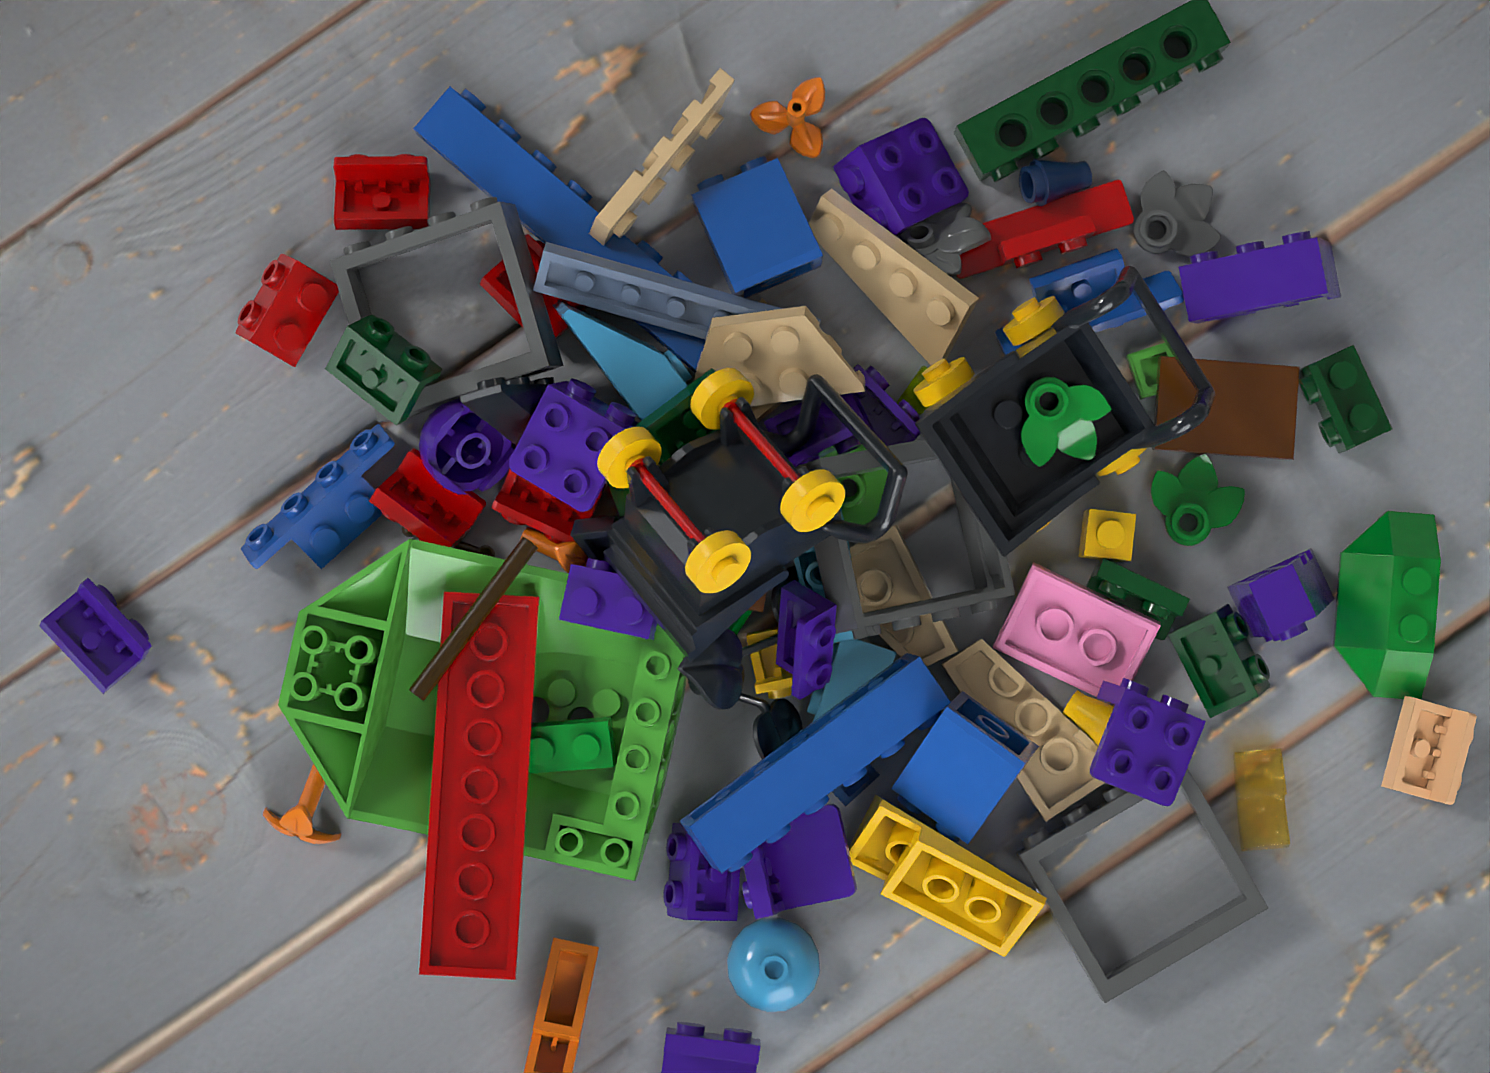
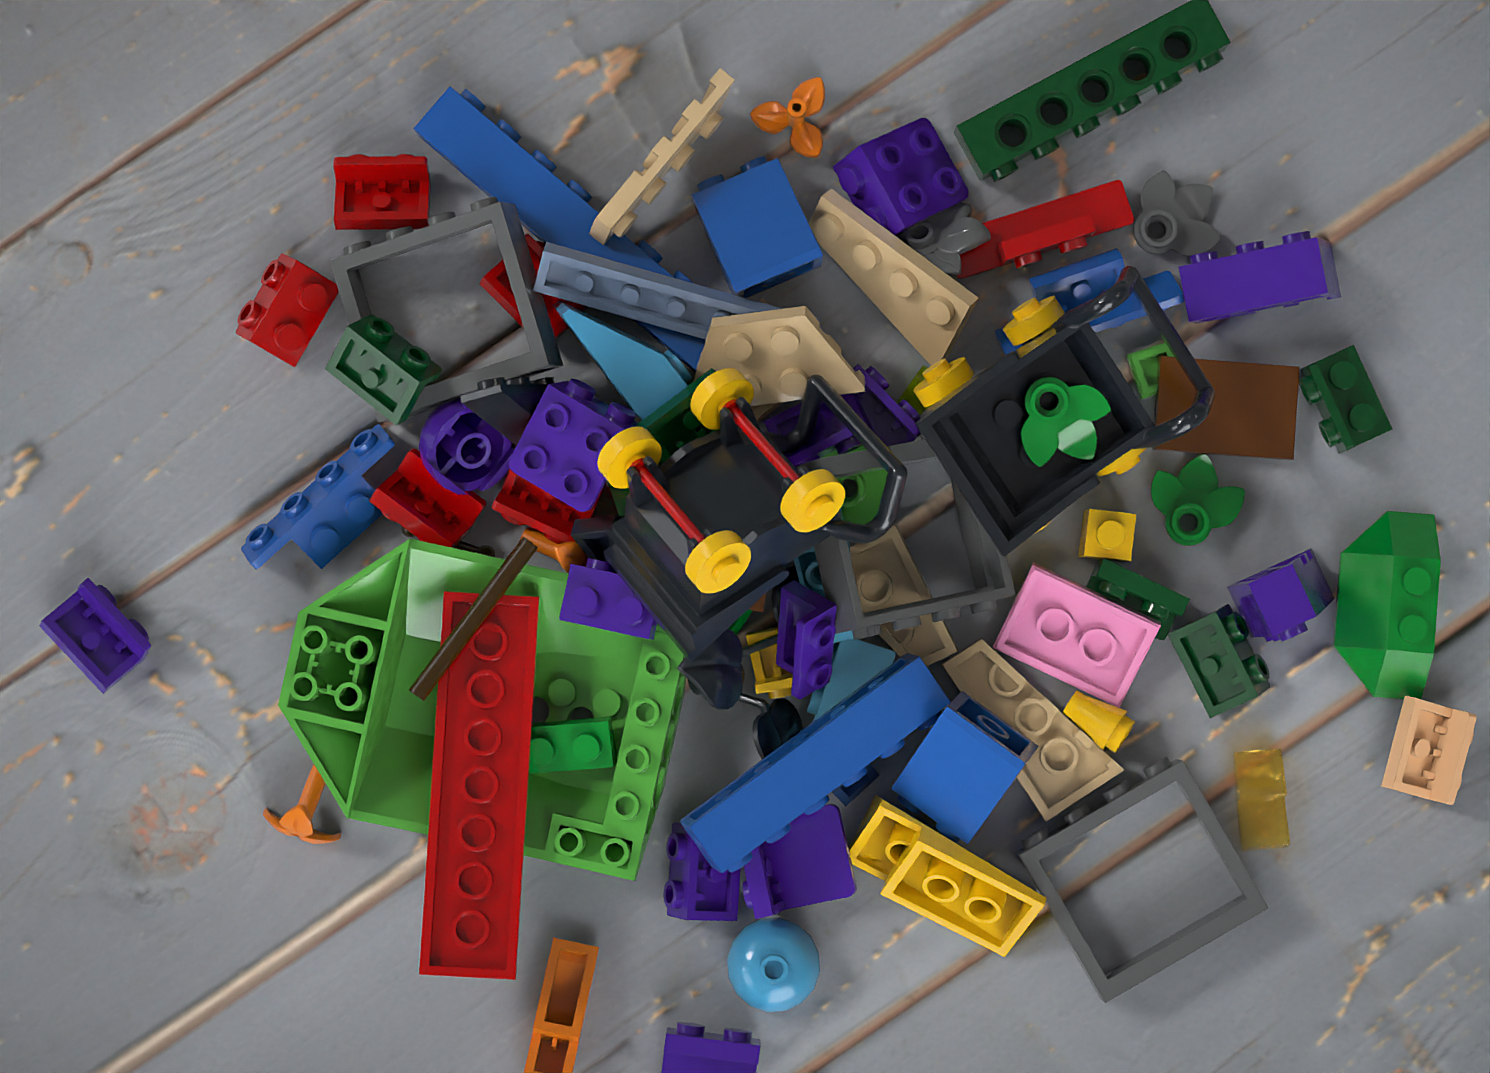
(1051, 180): dark blue cone -> none
(1145, 742): dark purple bracket -> none

